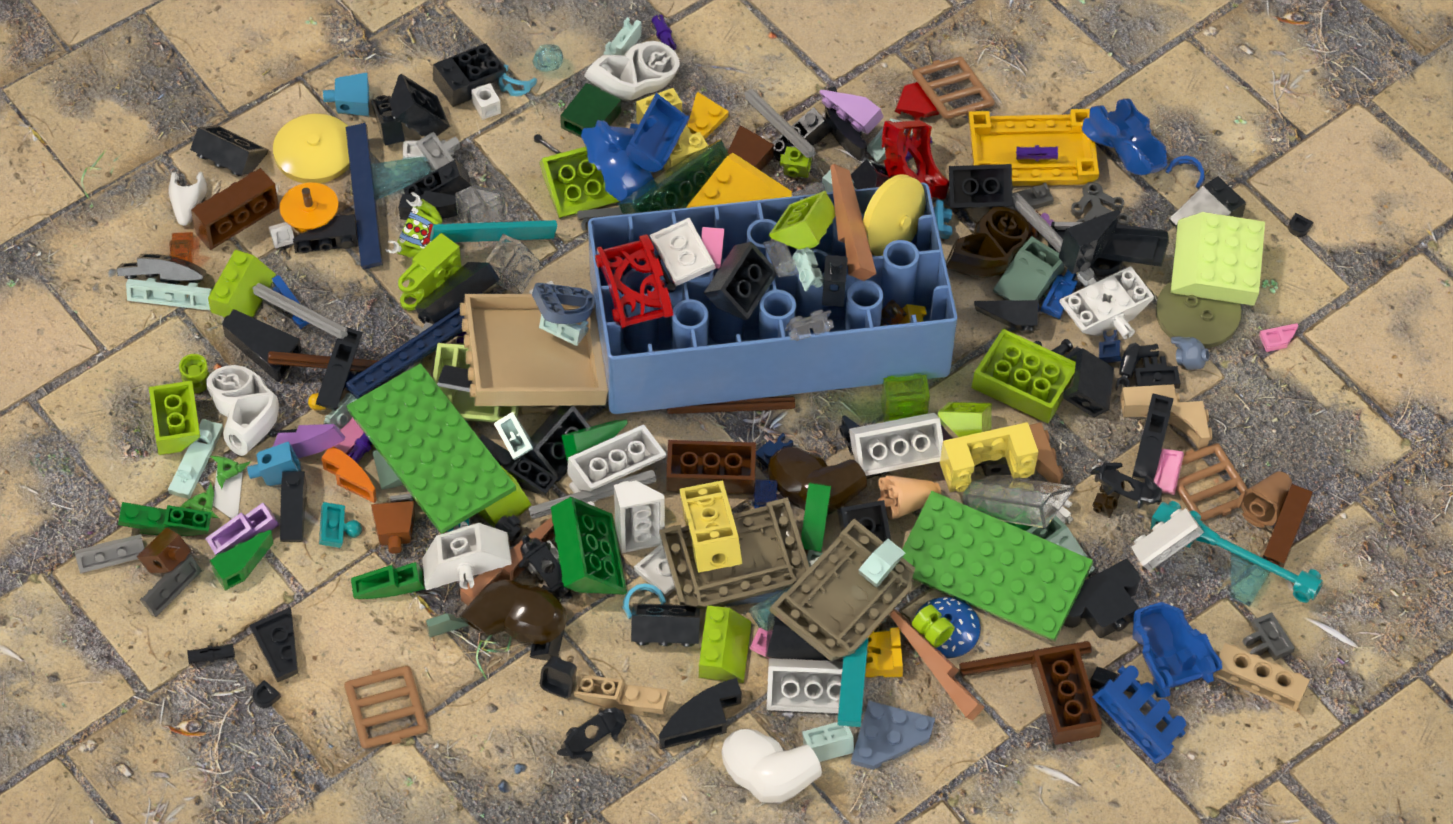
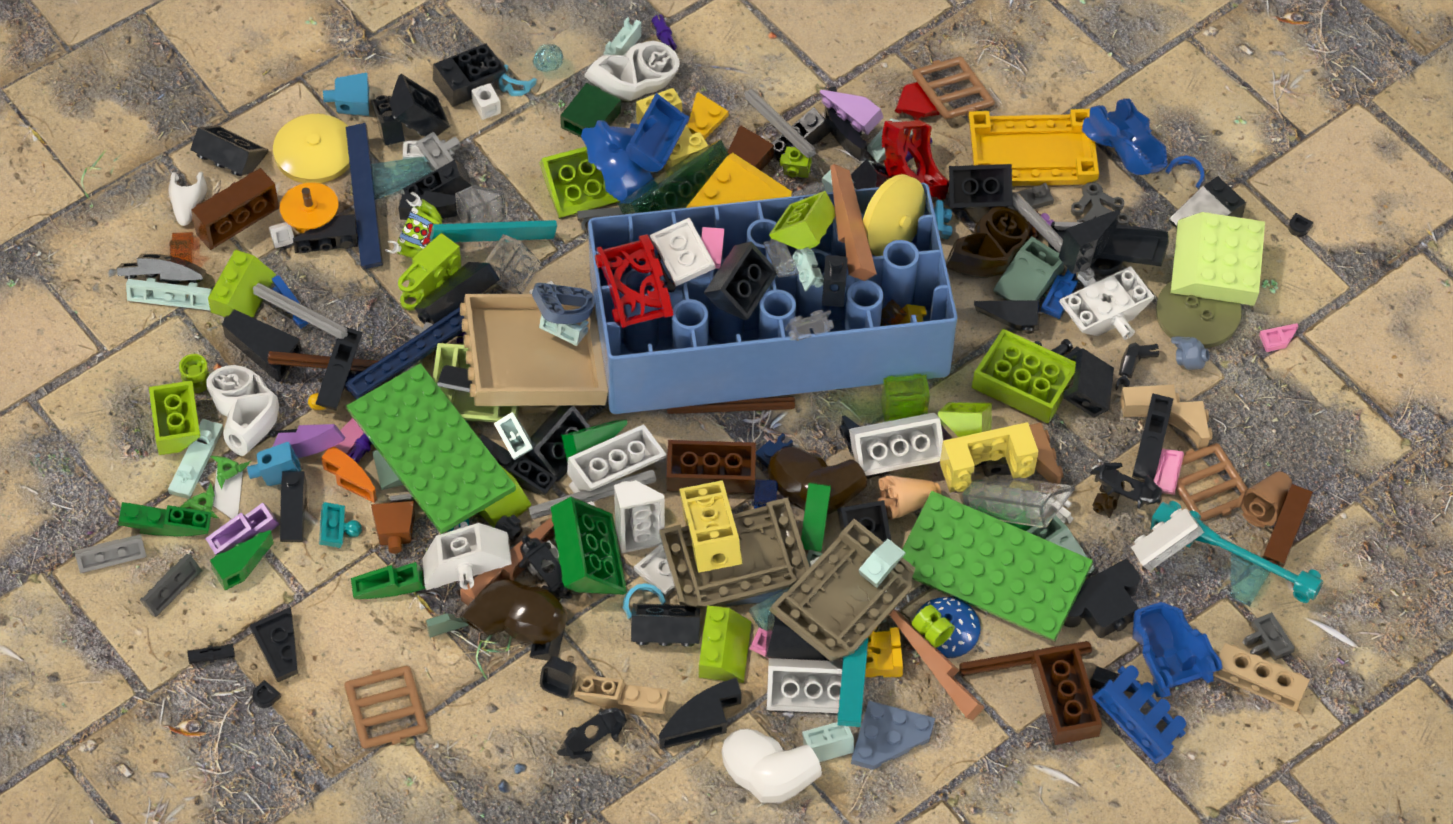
(167, 550): reddish brown torso -> none
(341, 415): light aqua hinge -> none
(538, 139): black hinge -> none
(1037, 153): dark purple pin -> none
(1111, 349): dark blue plate -> none
(1157, 373): black hinge -> none

